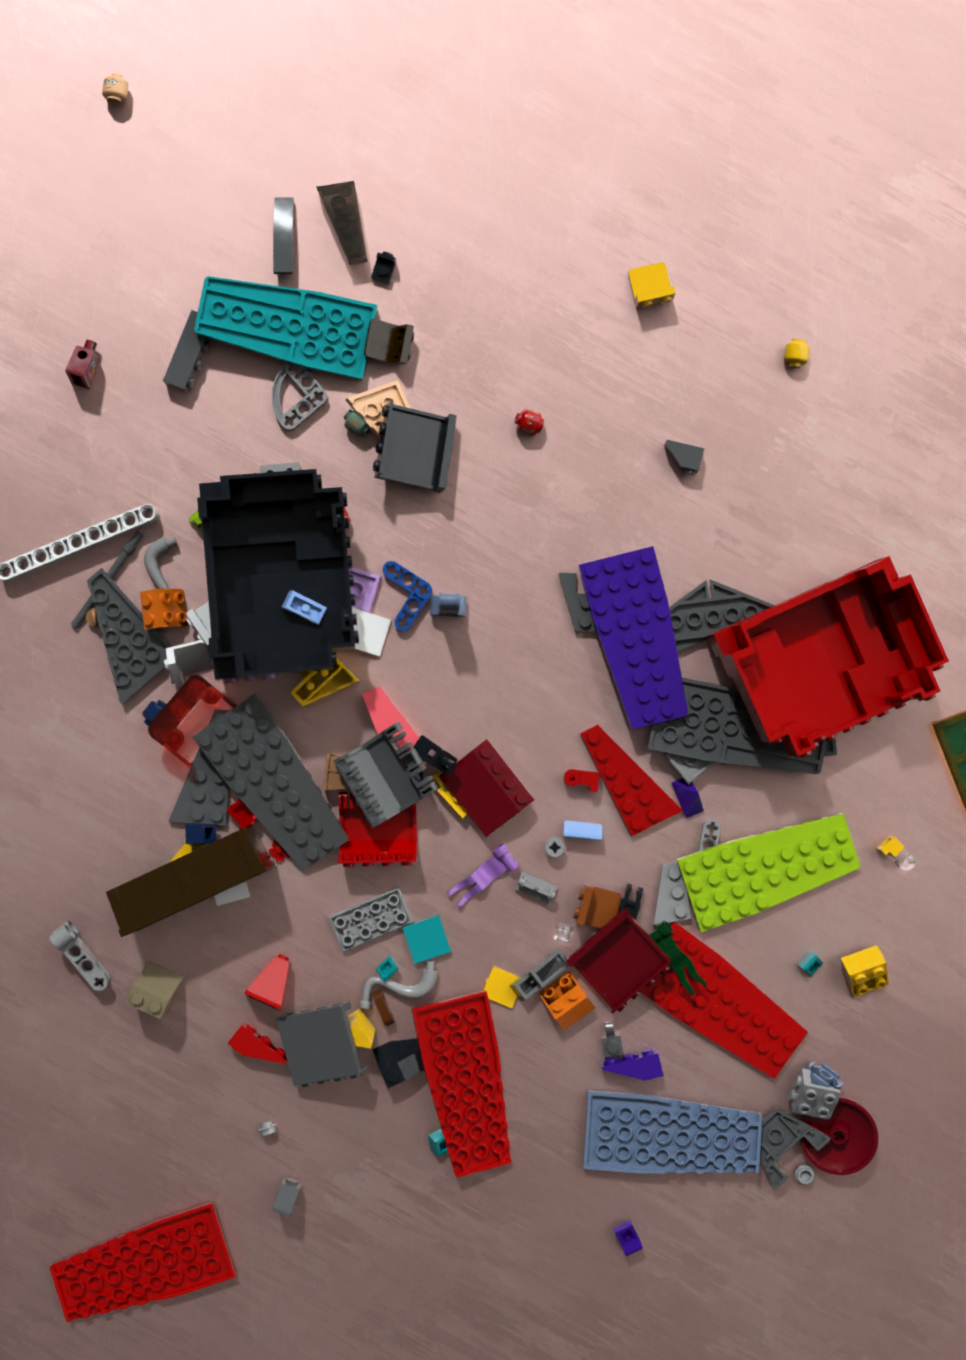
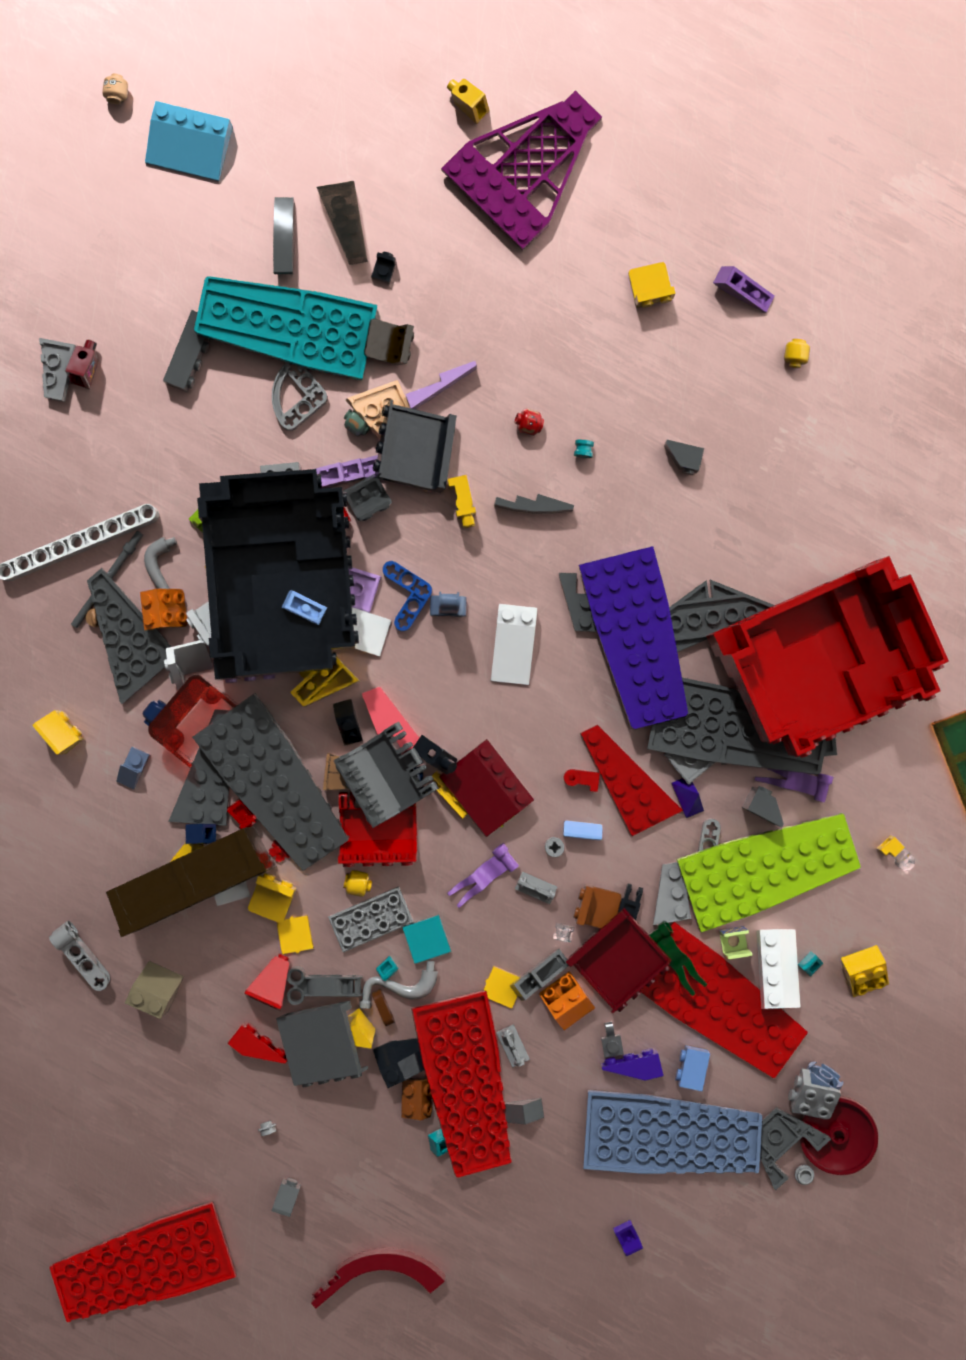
(55, 360): none -> light grey wing
(58, 732): none -> yellow slope
(132, 768): none -> sand blue slope
(187, 140): none -> medium azure slope
(271, 898): none -> yellow bracket
(295, 934): none -> yellow piece
(323, 985): none -> dark grey piece
(347, 471): none -> lavender slope
(347, 722): none -> black slope
(357, 883): none -> yellow head
(367, 498): none -> dark grey bracket
(381, 1259): none -> dark red arch
(416, 1099): none -> dark orange bracket
(447, 379): none -> lavender slope
(464, 500): none -> yellow hips
(469, 99): none -> yellow torso
(496, 194): none -> magenta wing
(513, 1046): none -> light grey hinge
(514, 644): none -> white slope
(524, 1111): none -> dark grey slope
(542, 505): none -> dark grey slope
(583, 448): none -> teal wheel
(693, 1068): none -> medium blue brick
(739, 950): none -> yellowish green piece
(743, 288): none -> medium lavender slope
(763, 805): none -> dark grey slope
(778, 968): none -> white slope
(801, 782): none -> medium lavender flag

